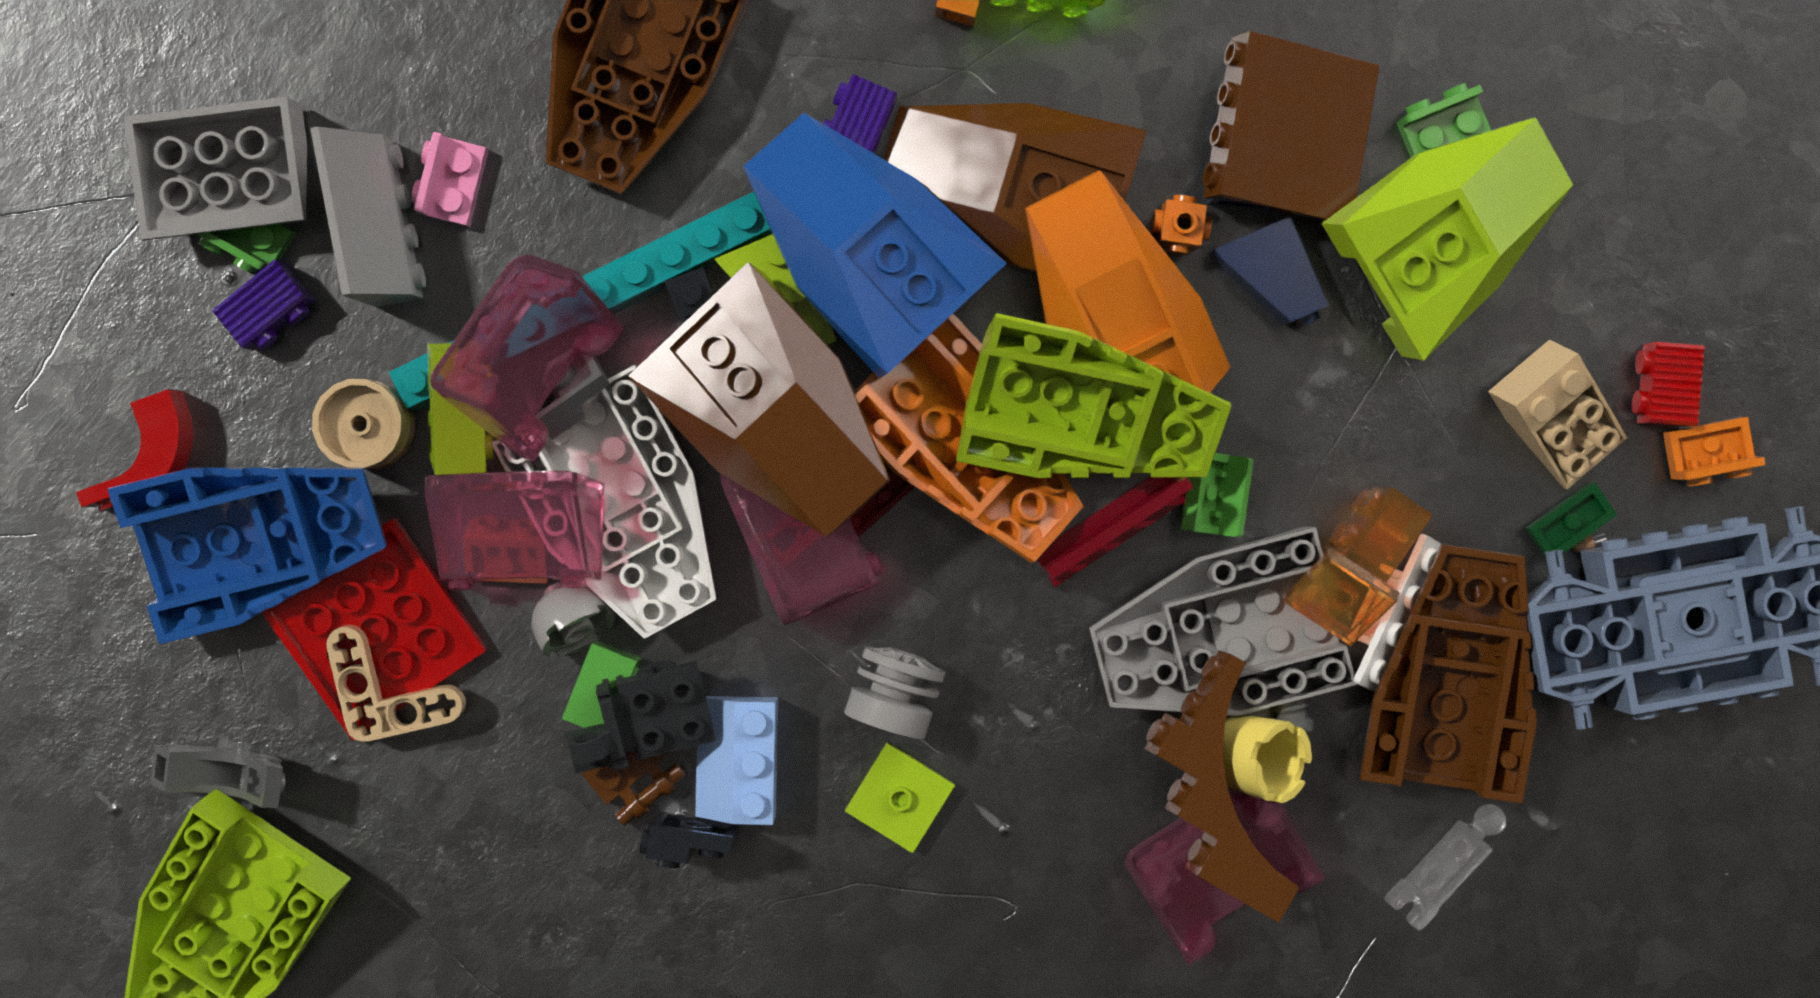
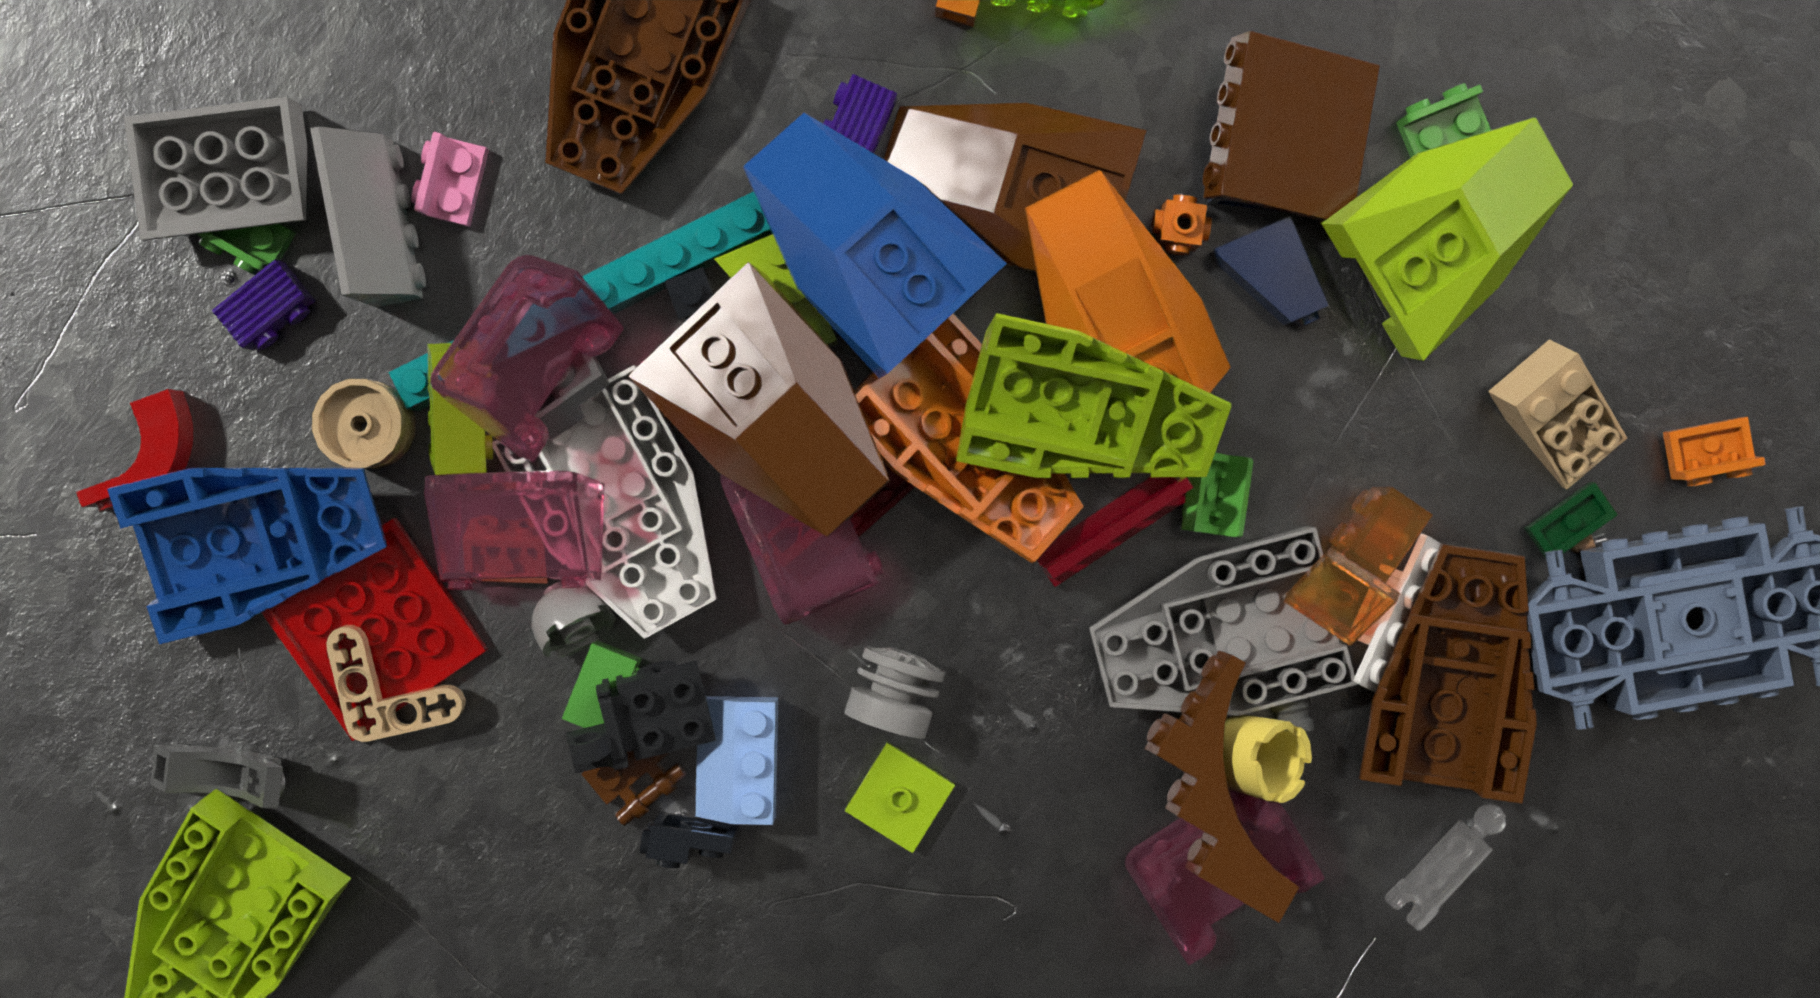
(1669, 384): red brick -> none

